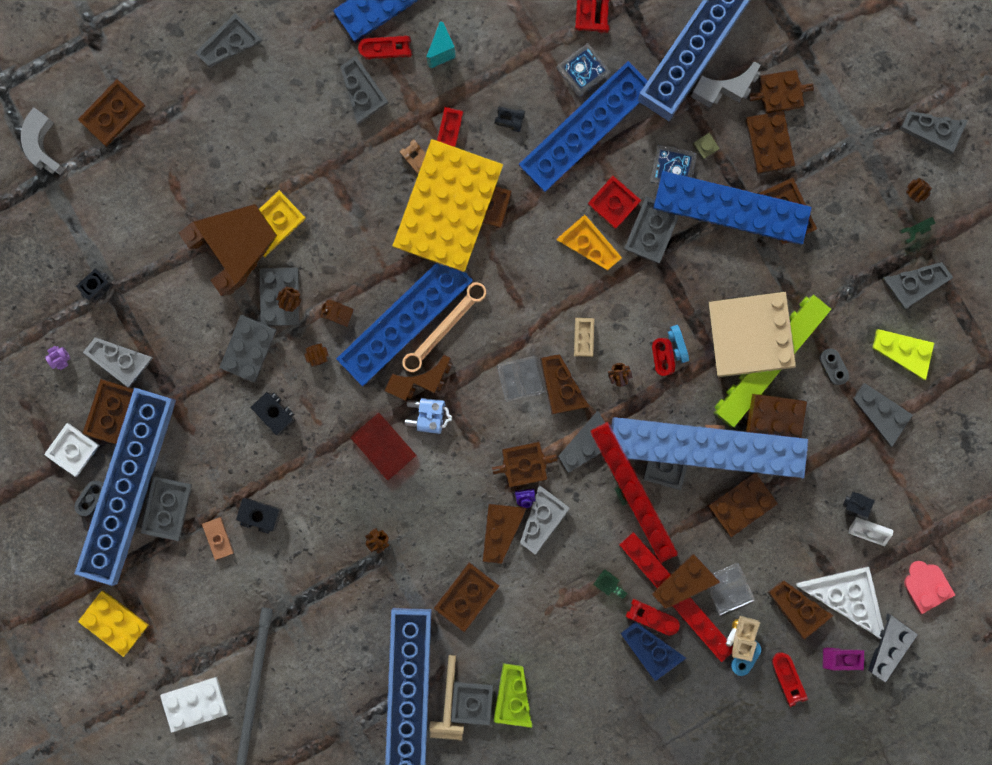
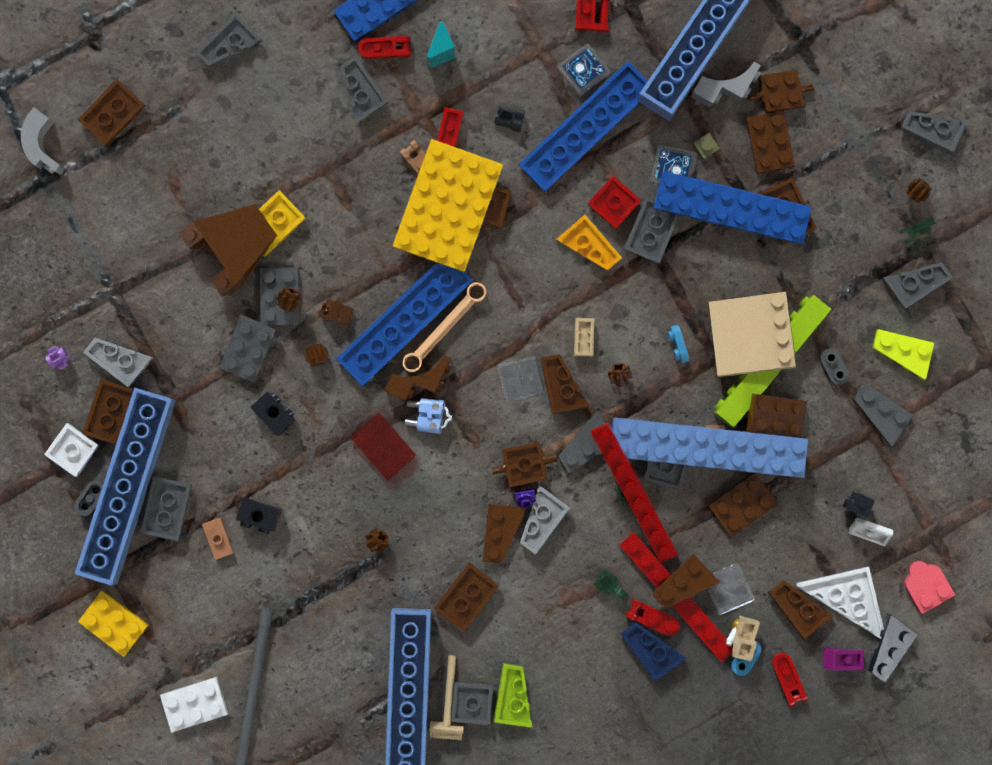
(88, 284): black head -> none
(662, 356): red plate -> none

